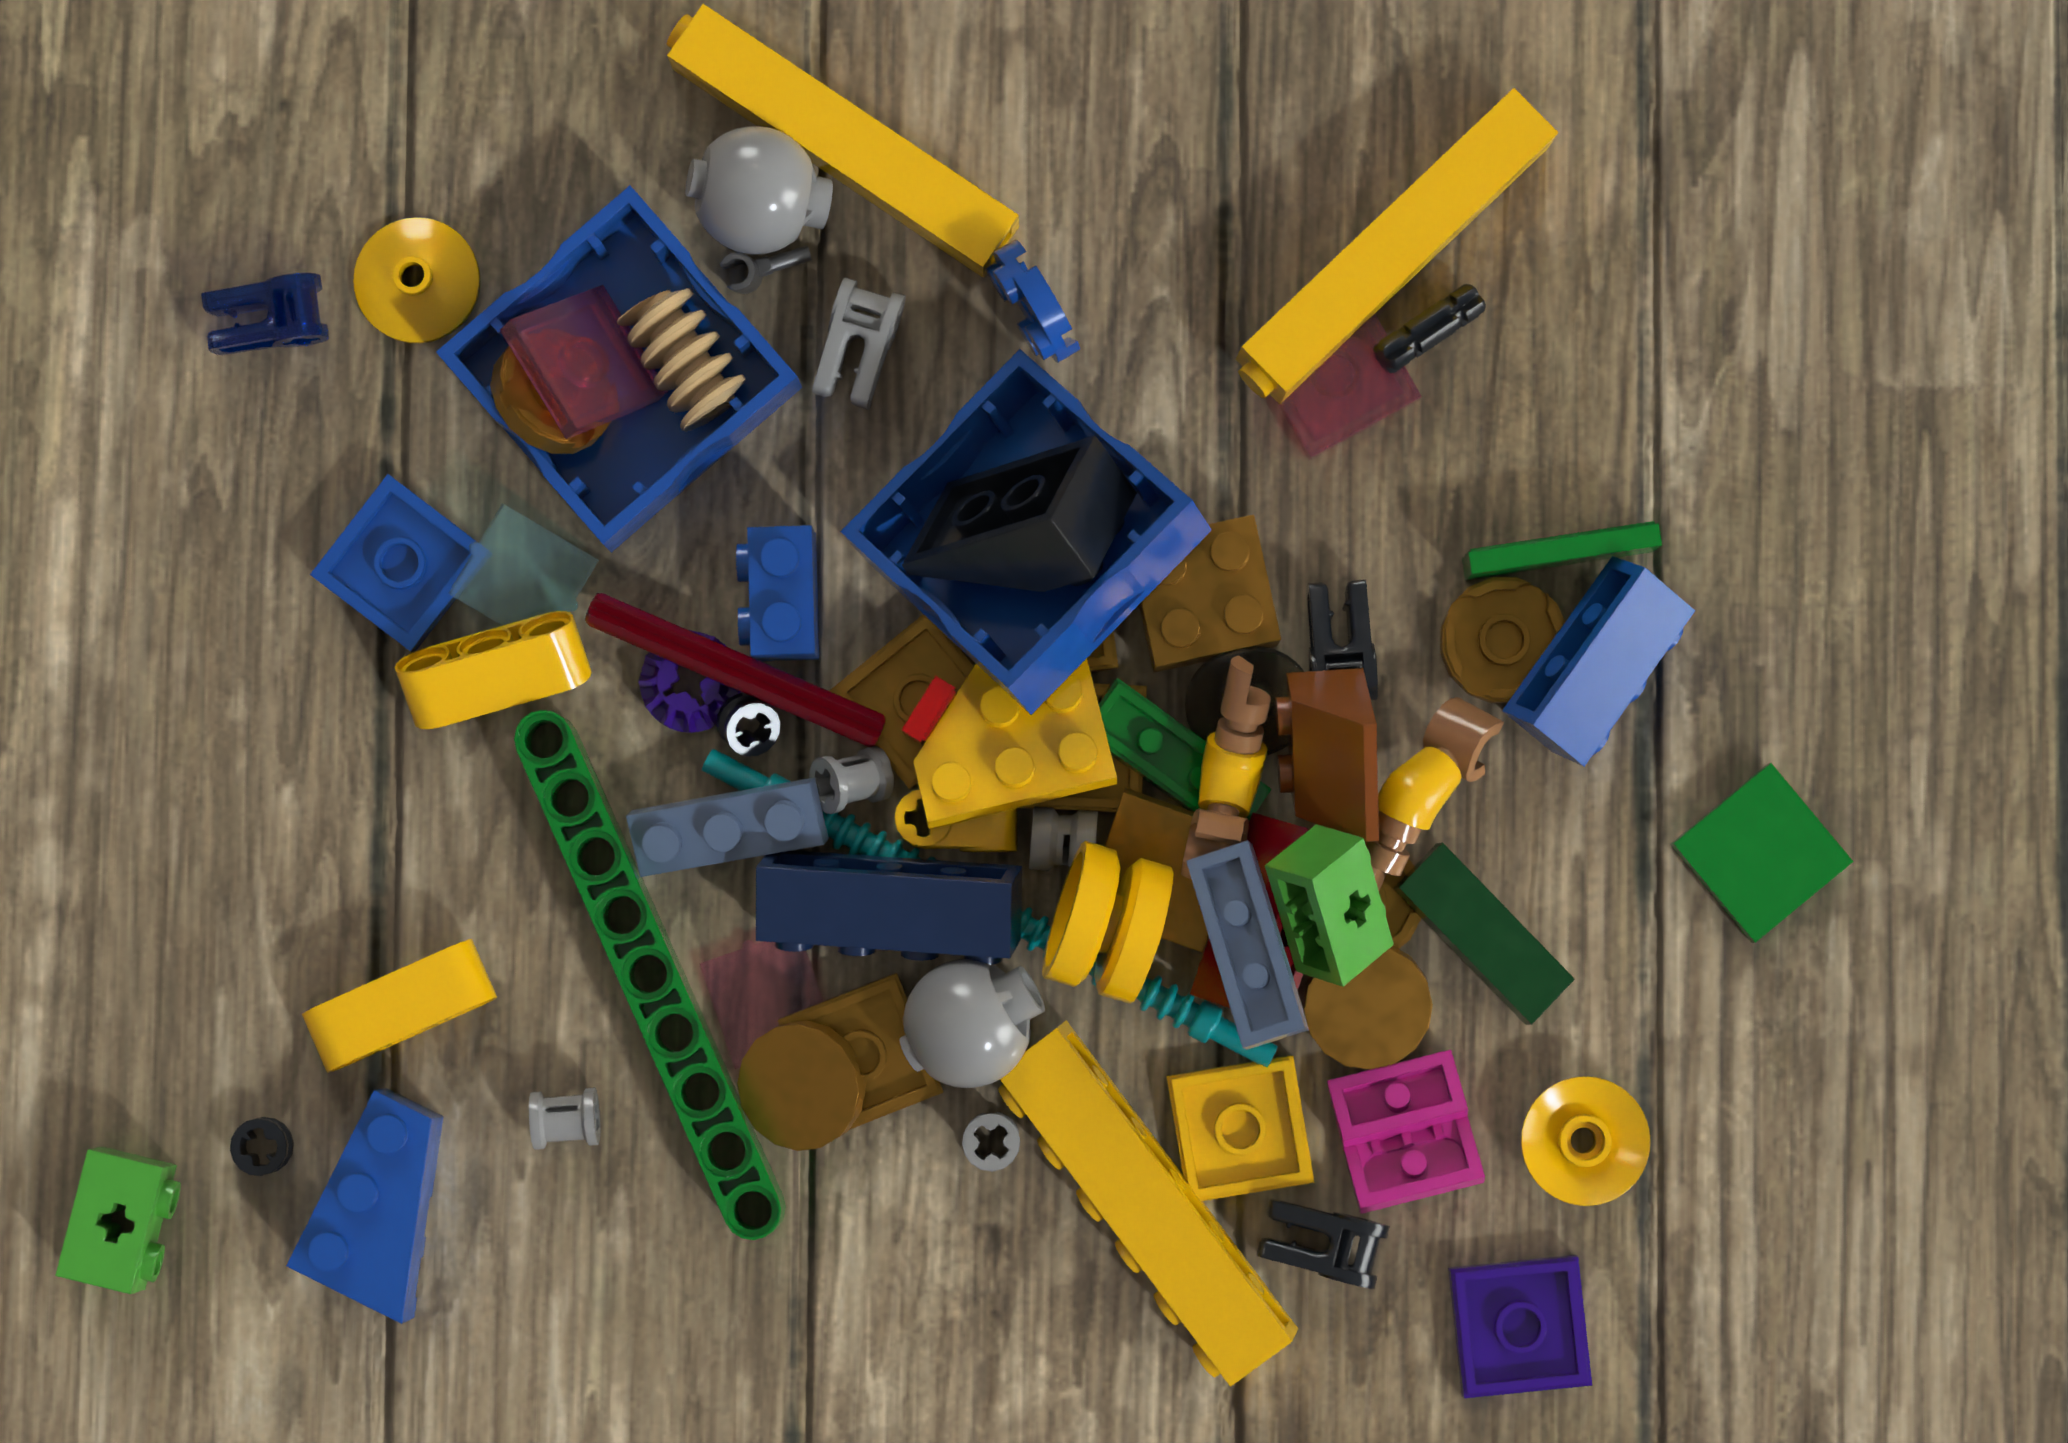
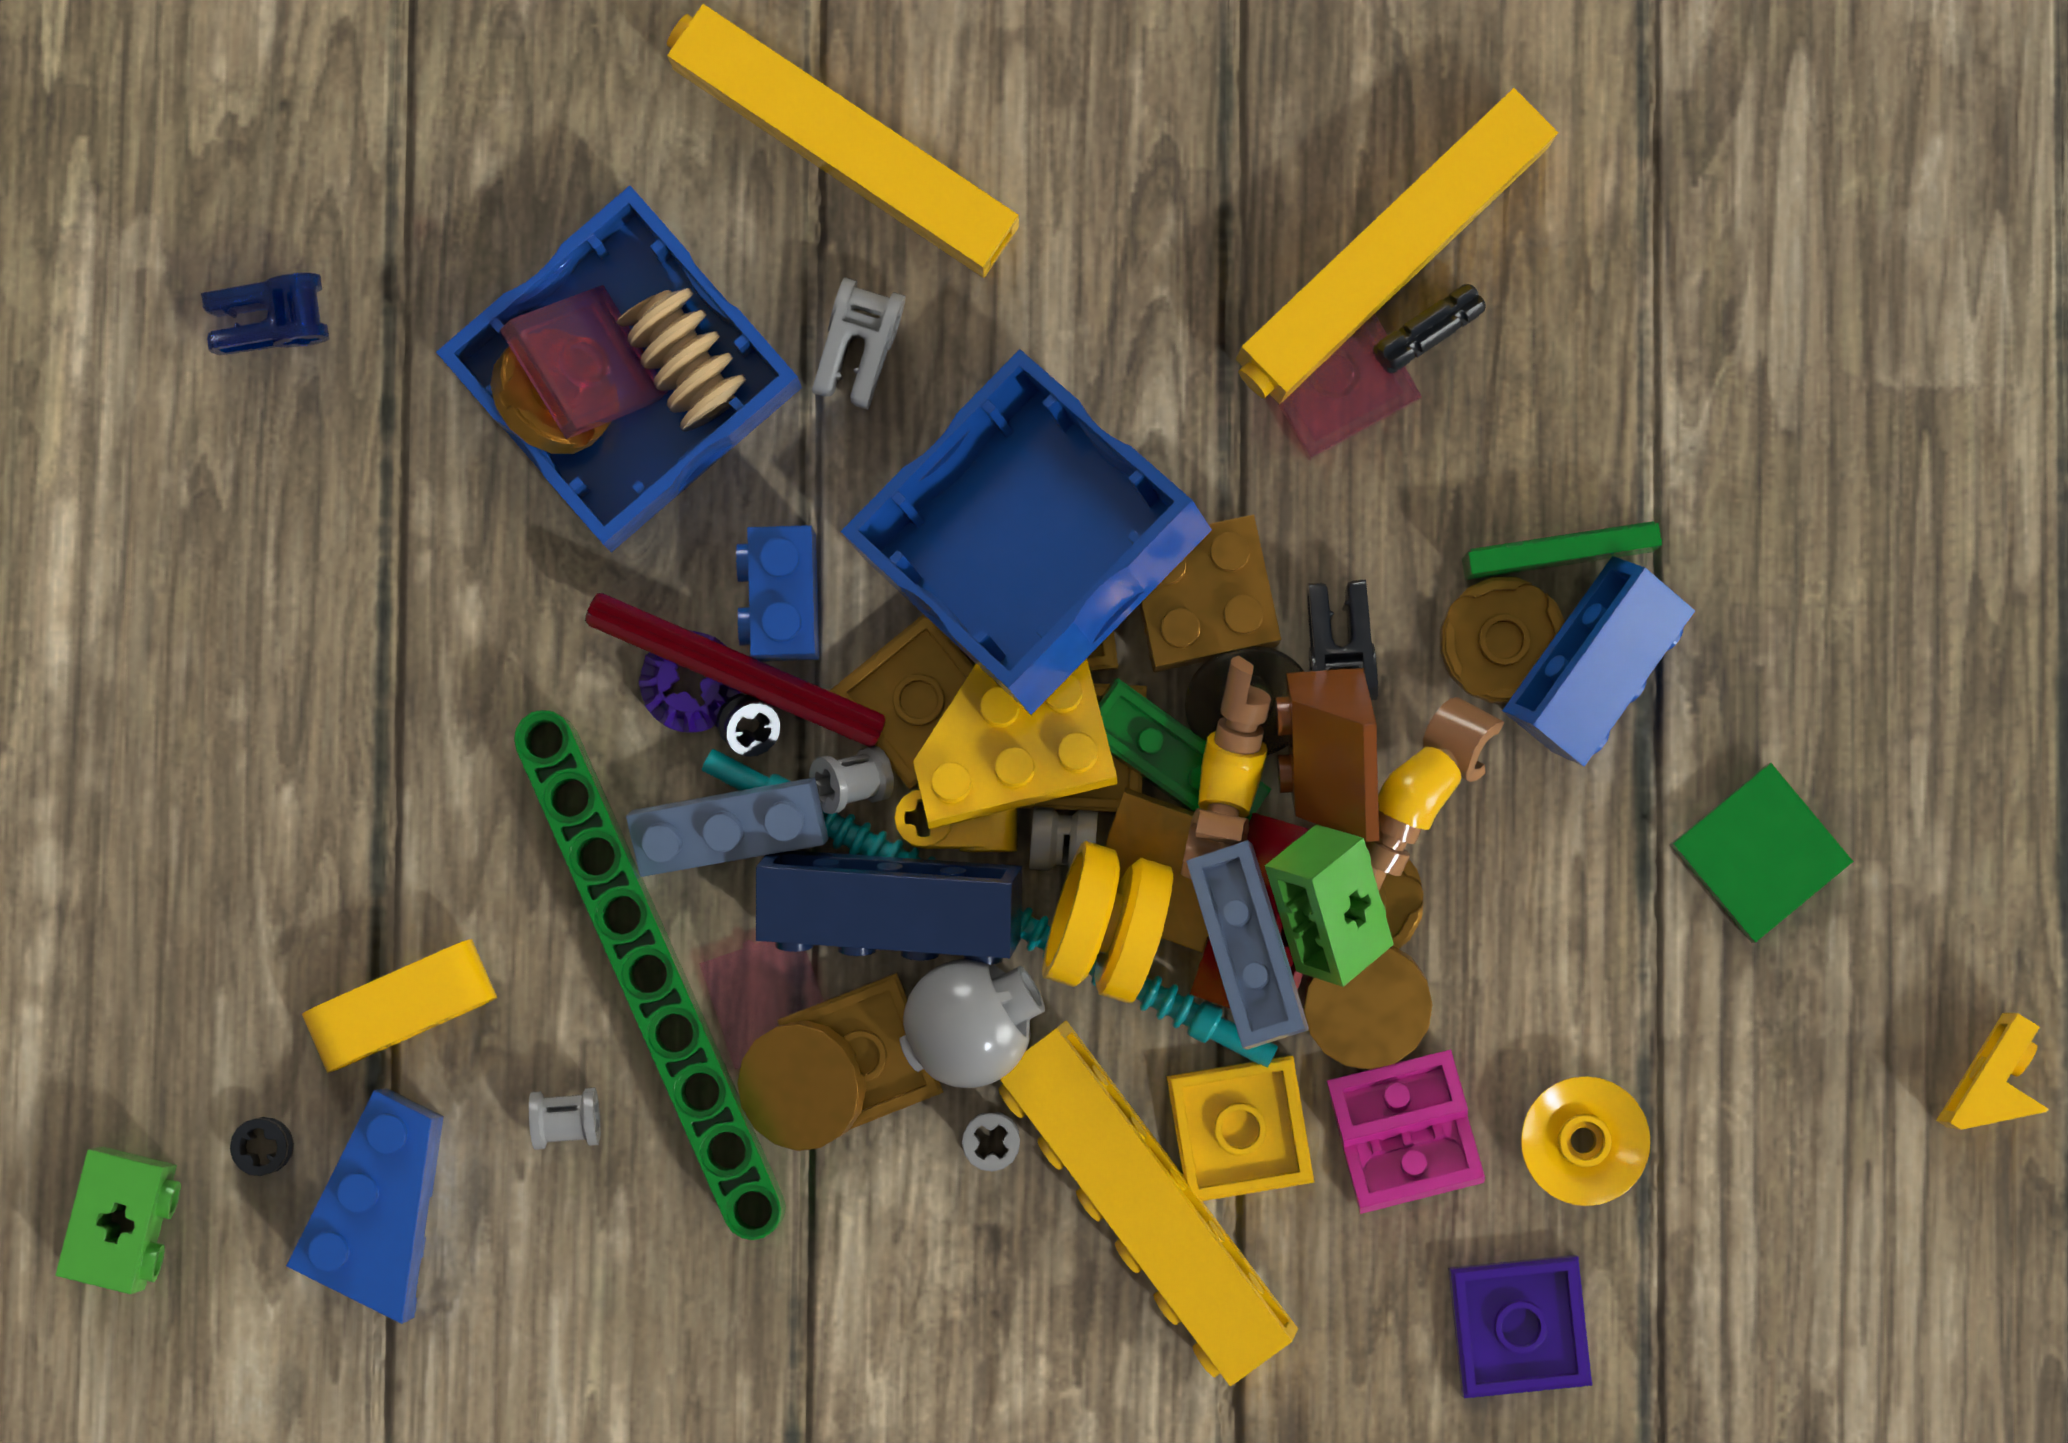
(397, 563): blue plate -> none
(438, 302): yellow dish -> none
(493, 670): yellow beam -> none
(521, 570): clear light blue piece -> none
(757, 190): light grey brick -> none
(763, 266): flat silver hand -> none
(929, 710): red tile -> none
(1027, 521): black slope -> none
(1043, 313): blue plate -> none
(1332, 1261): black piece -> none
(1484, 933): dark green tile -> none
(1983, 1091): none -> yellow slope

